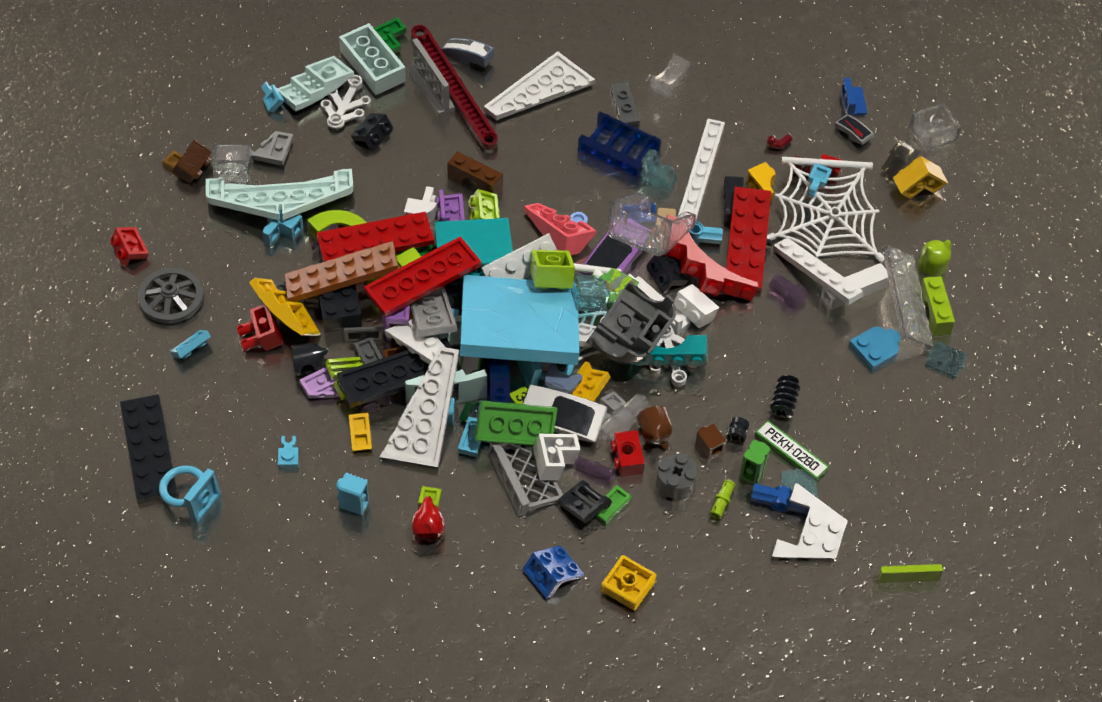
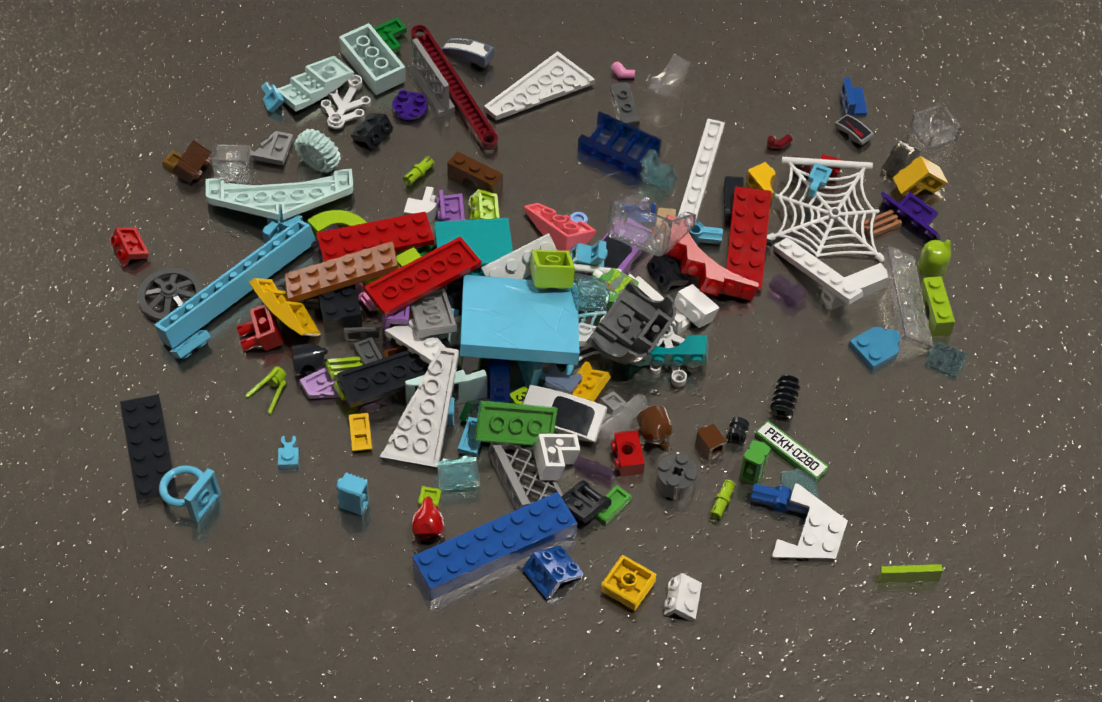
(234, 284): none -> medium azure brick
(274, 378): none -> lime plant
(317, 151): none -> light aqua gear
(363, 297): none -> bright pink axle
(409, 105): none -> dark purple dish
(418, 171): none -> lime pin
(458, 473): none -> clear light blue brick
(494, 545): none -> blue brick
(589, 255): none -> medium azure brick
(621, 72): none -> bright pink arm
(683, 597): none -> white bracket
(880, 221): none -> nougat tile
(916, 211): none -> dark purple bracket

